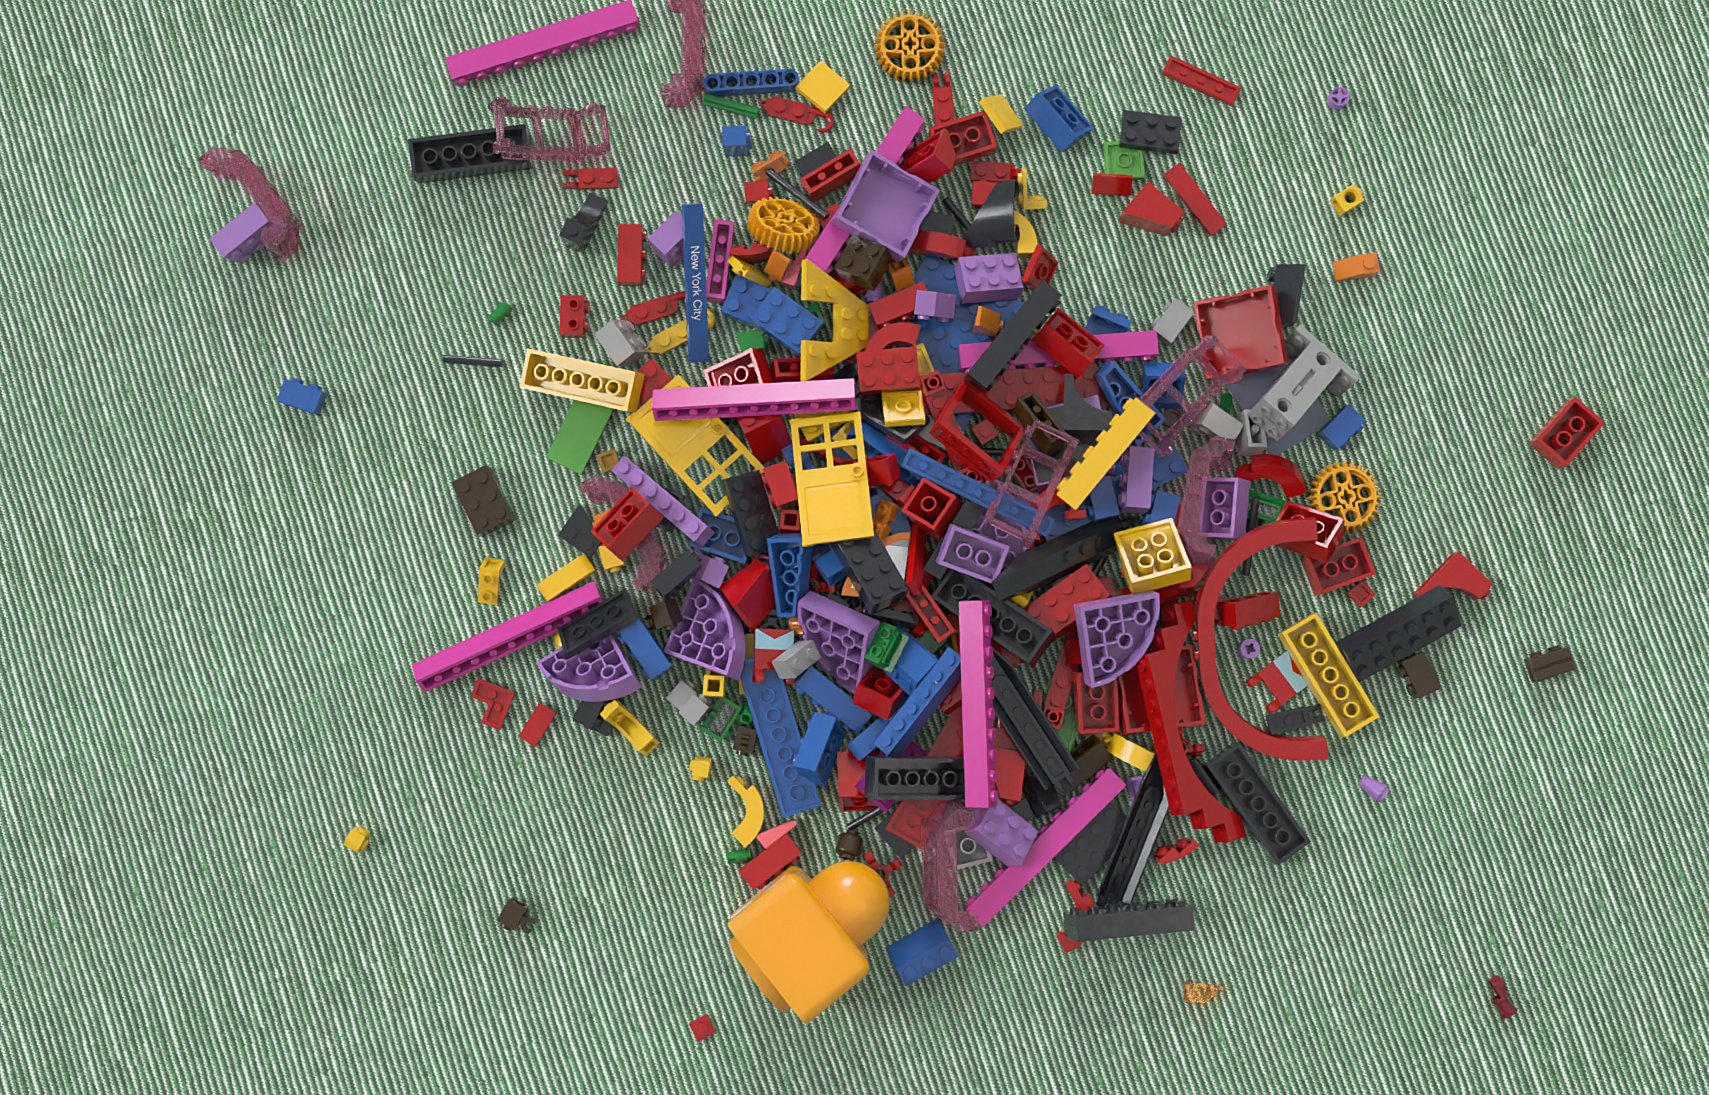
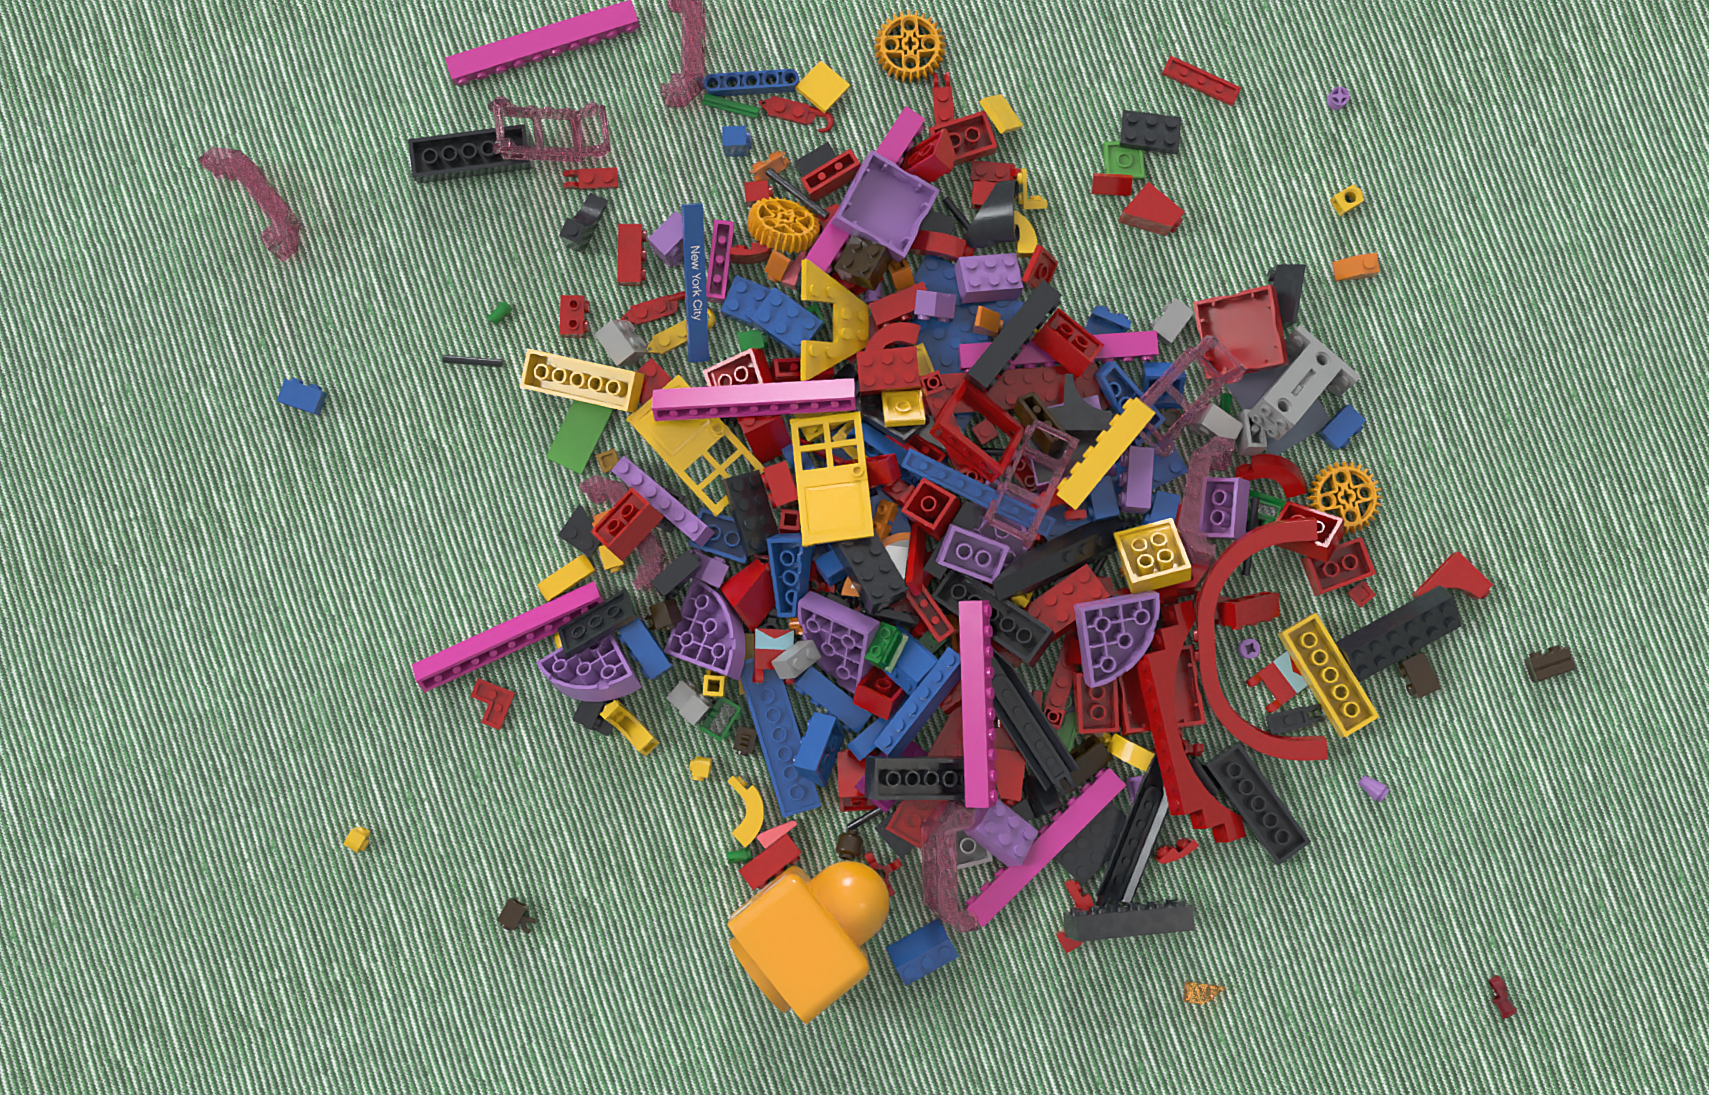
(242, 234): medium lavender brick -> none
(483, 501): dark brown brick -> none
(489, 580): yellow bracket -> none
(537, 724): red tile -> none
(702, 1027): red plate -> none
(745, 716): green pin -> none
(748, 271): yellow plate -> none
(1058, 118): blue slope -> none
(1194, 199): red tile -> none
(1566, 433): red brick -> none

